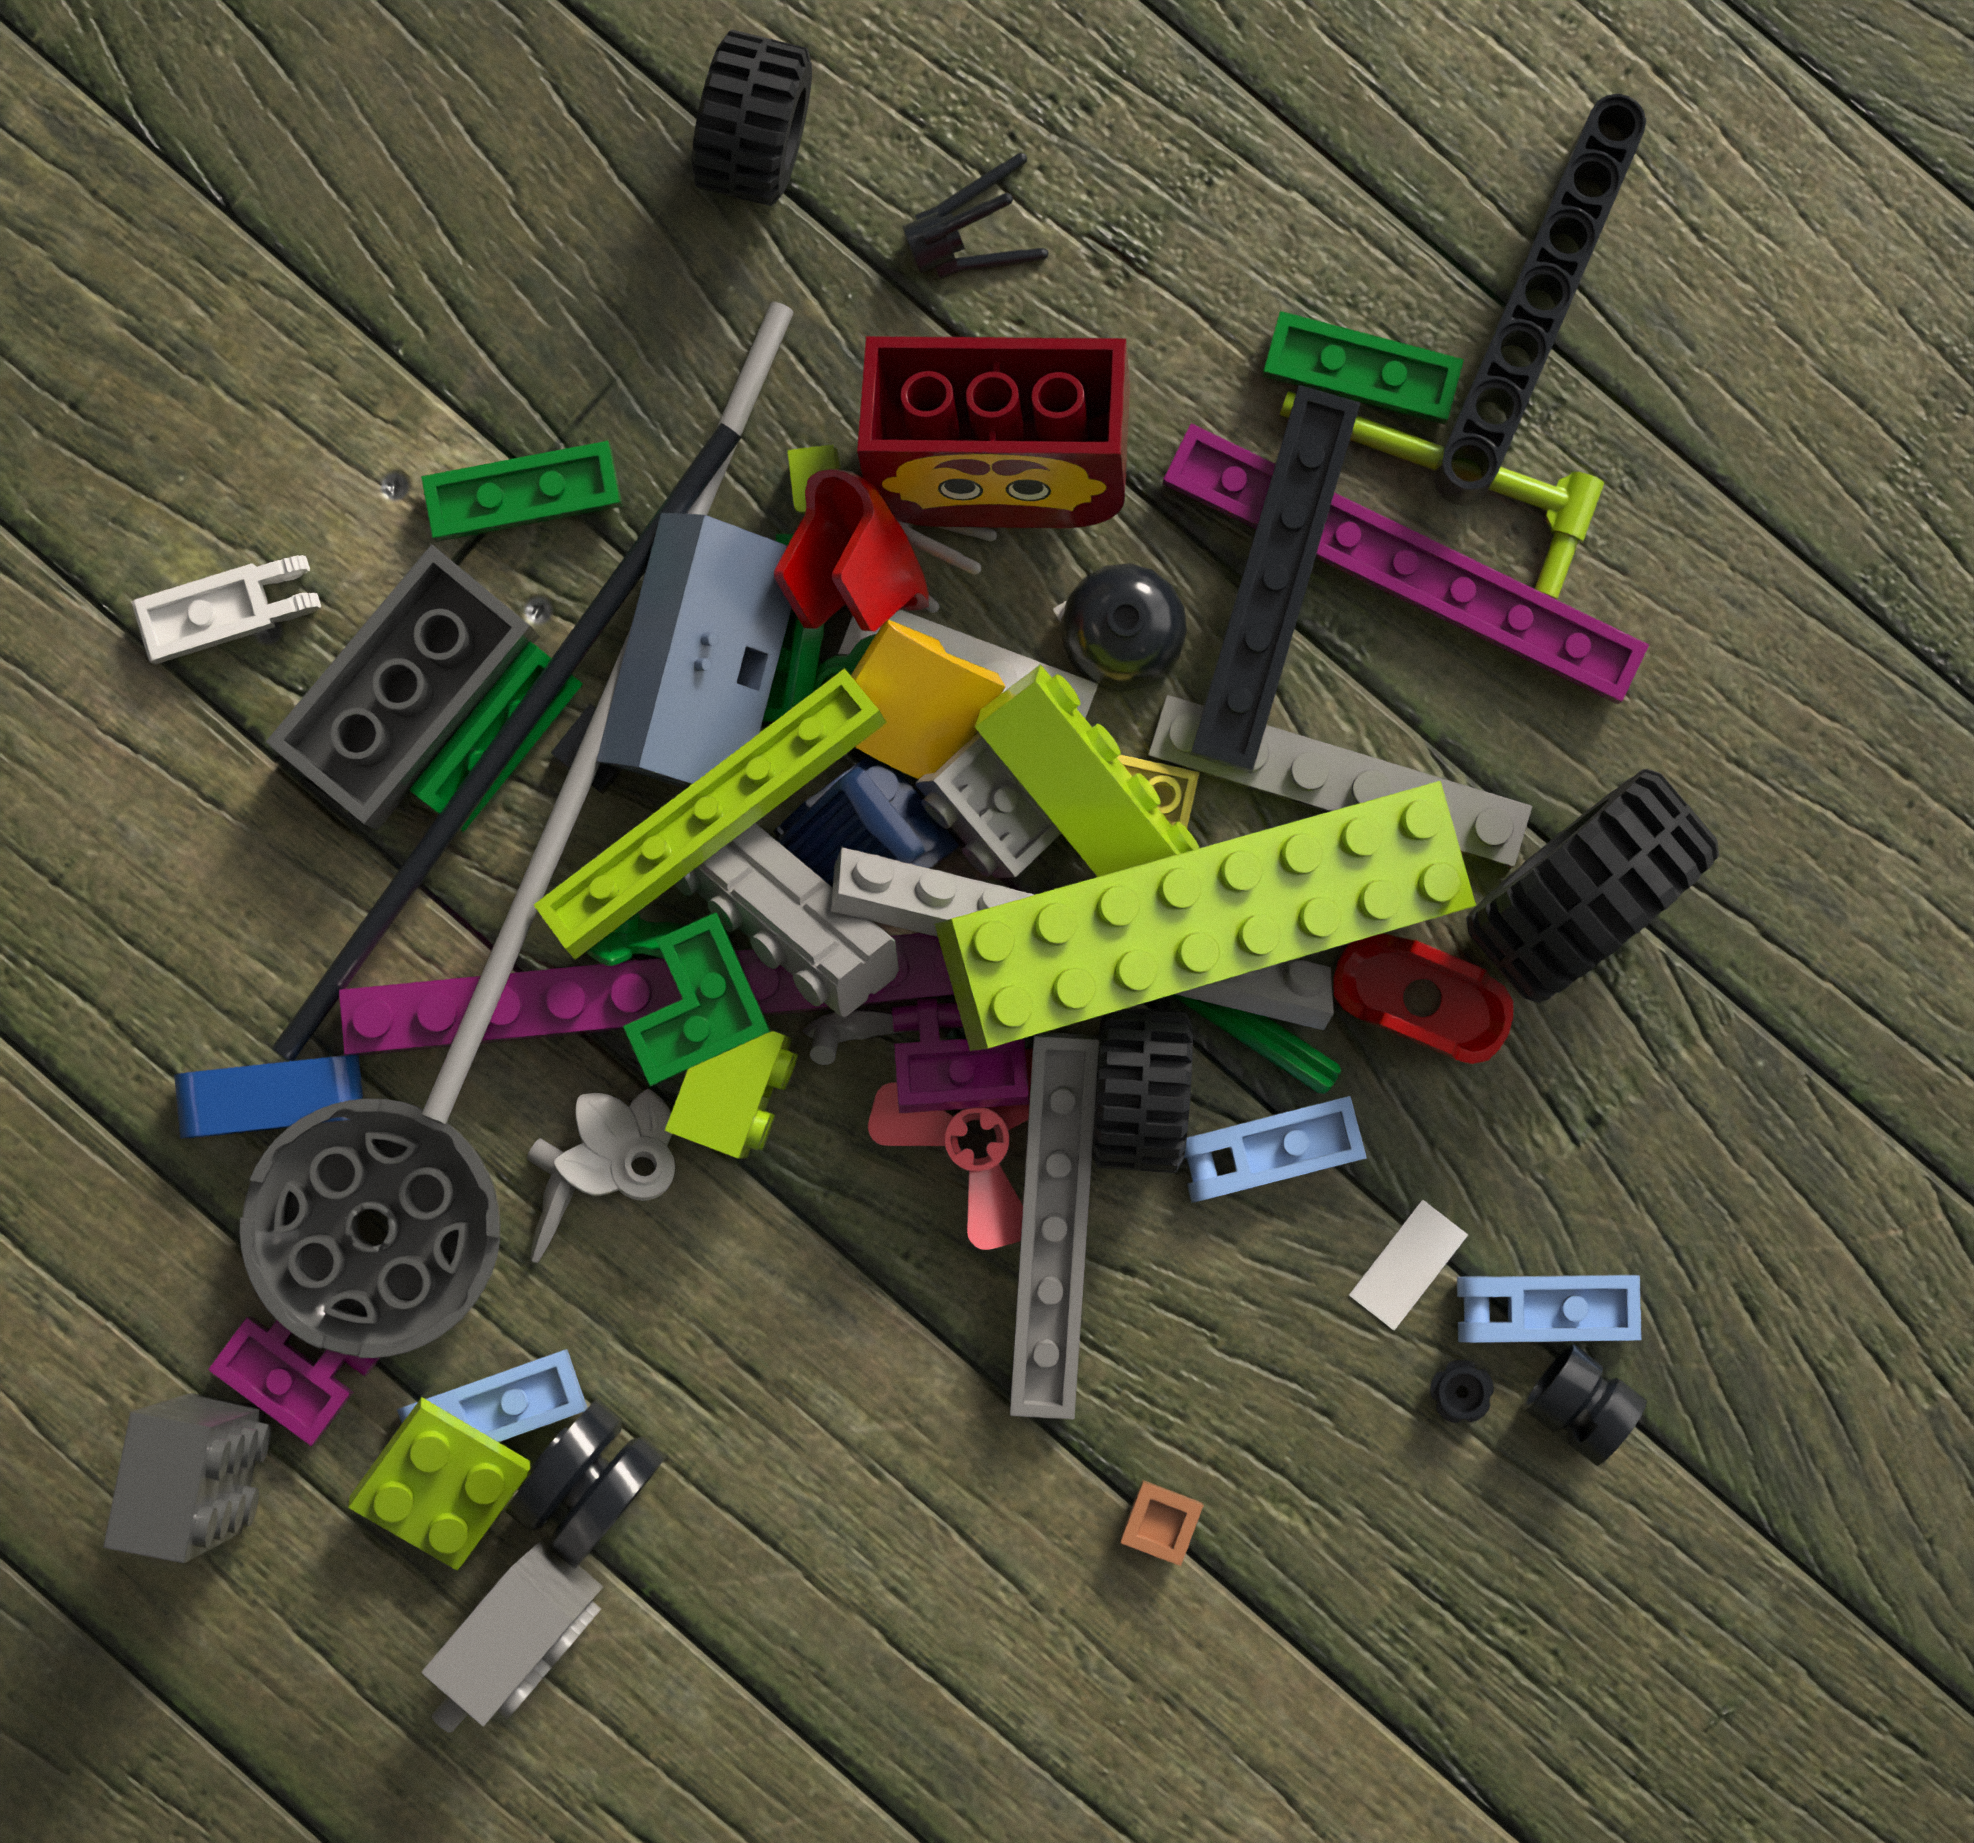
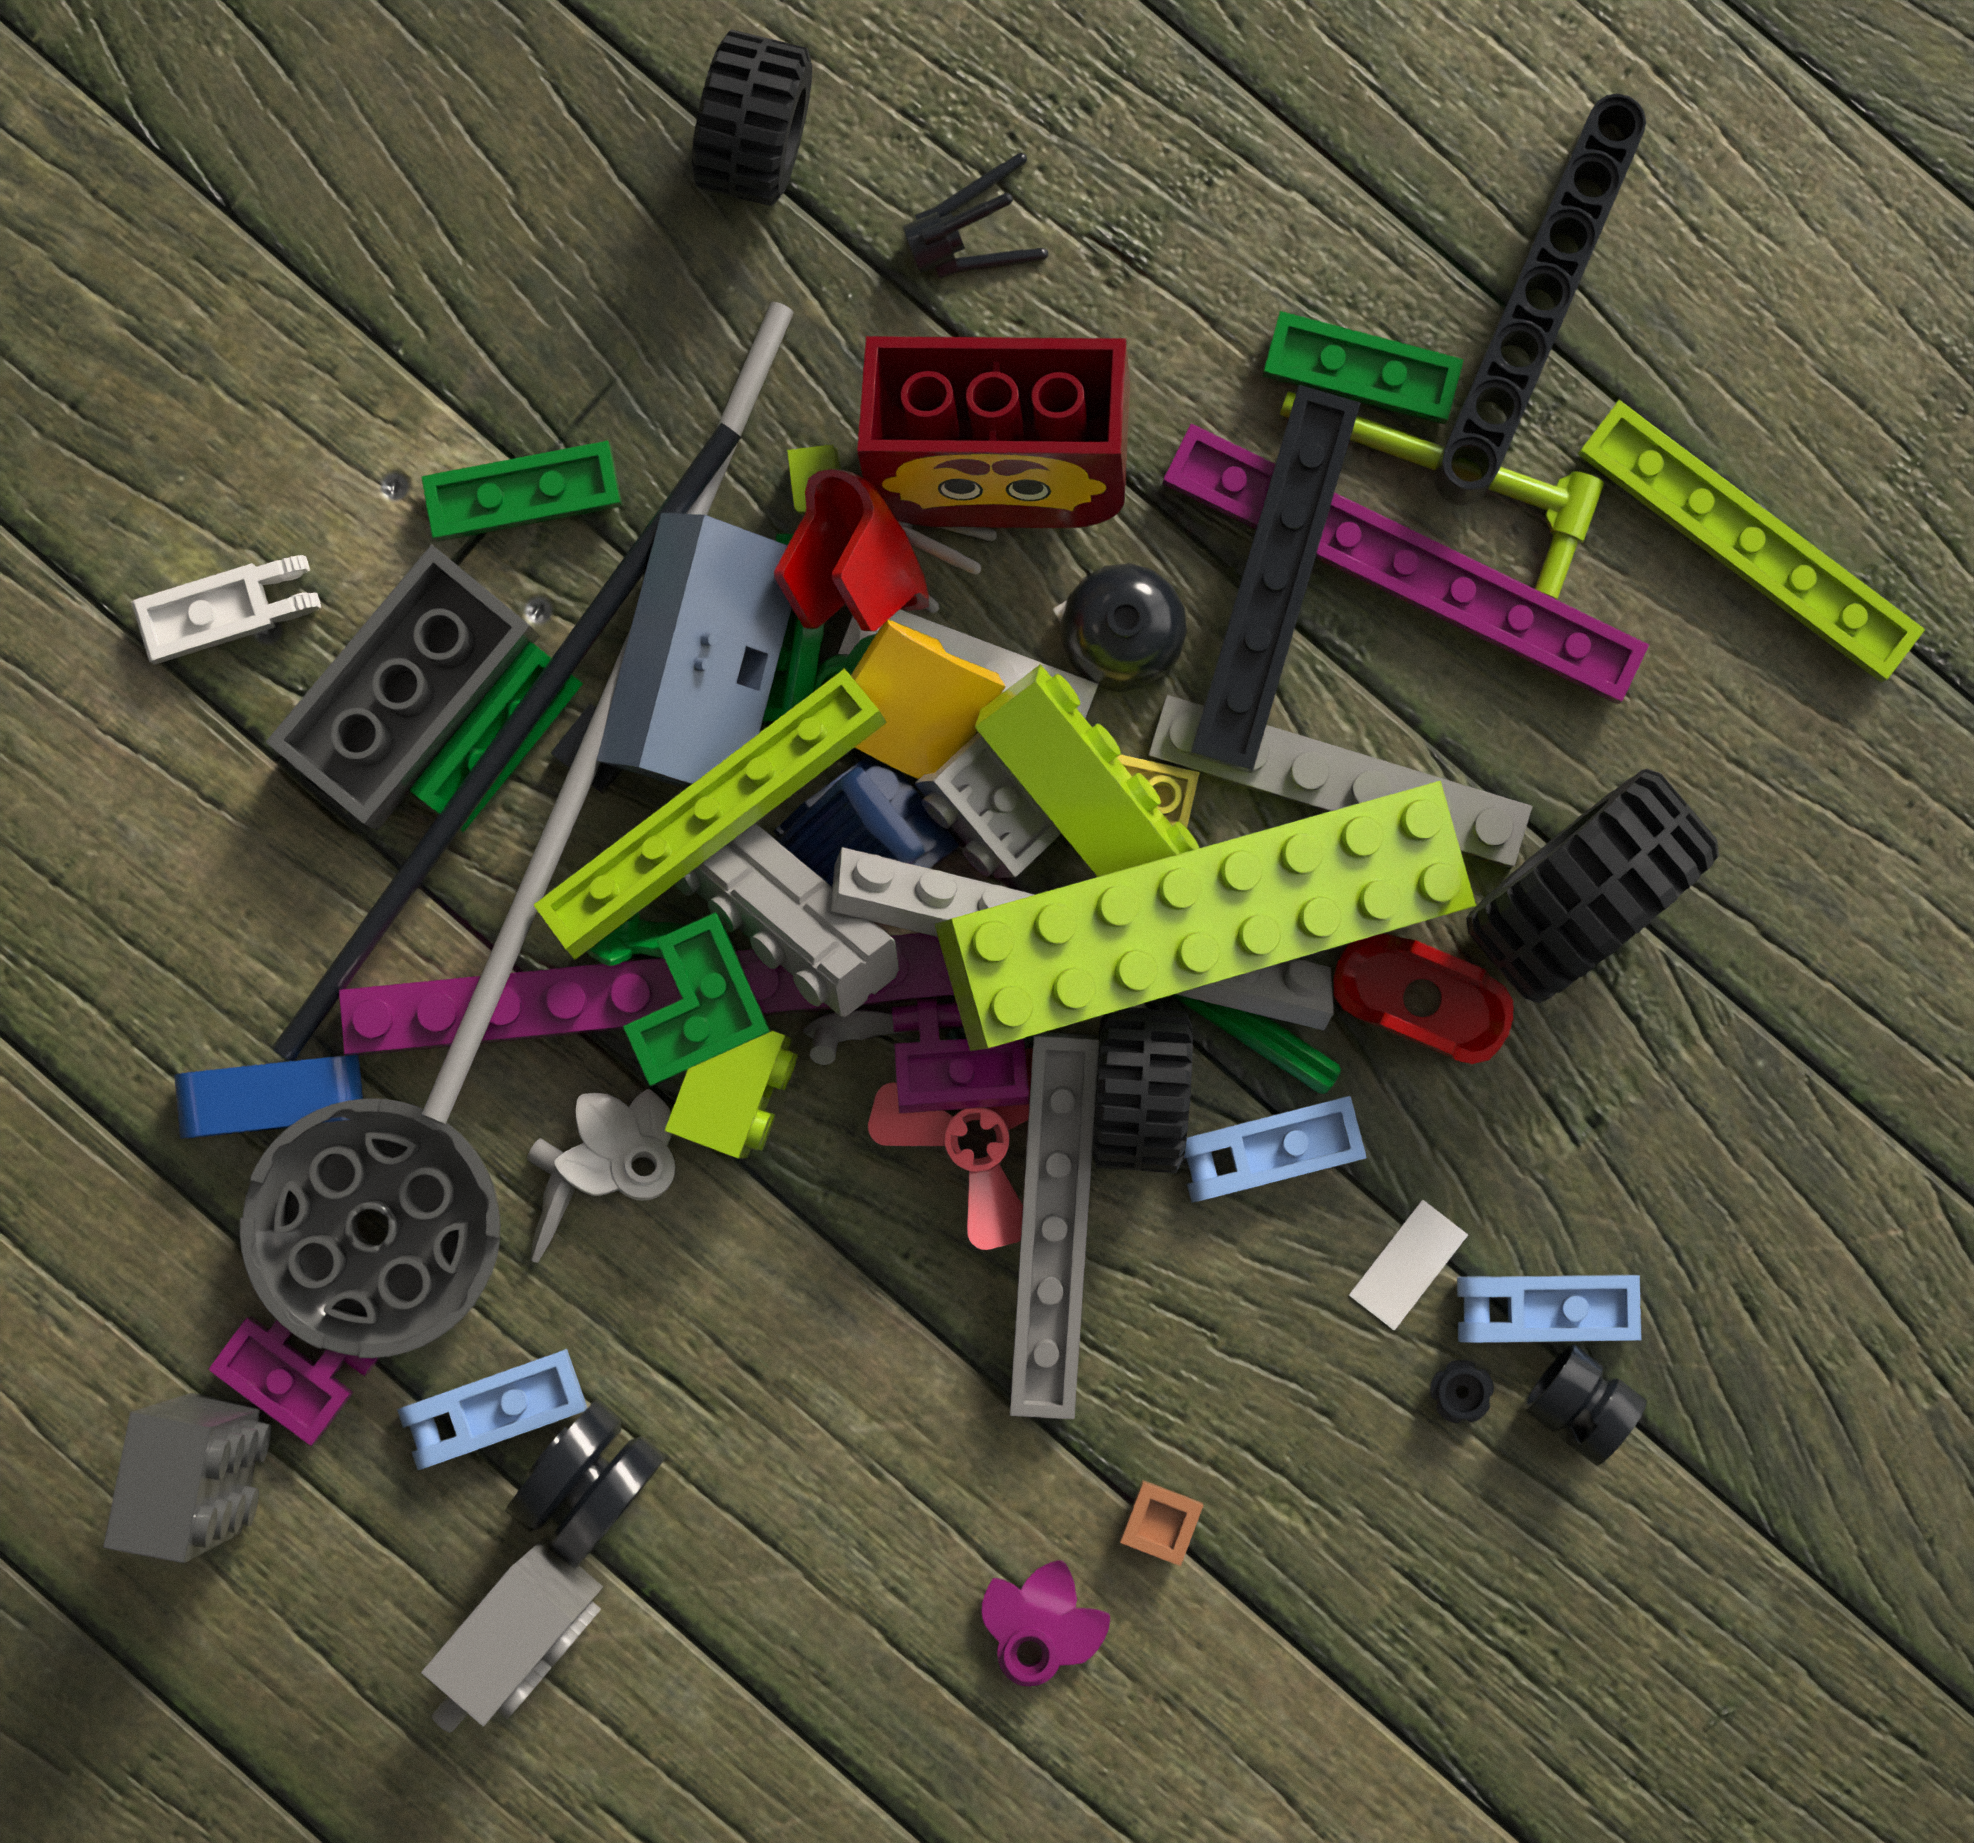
(439, 1484): lime plate -> none
(1043, 1614): none -> magenta plate
(1751, 542): none -> lime plate

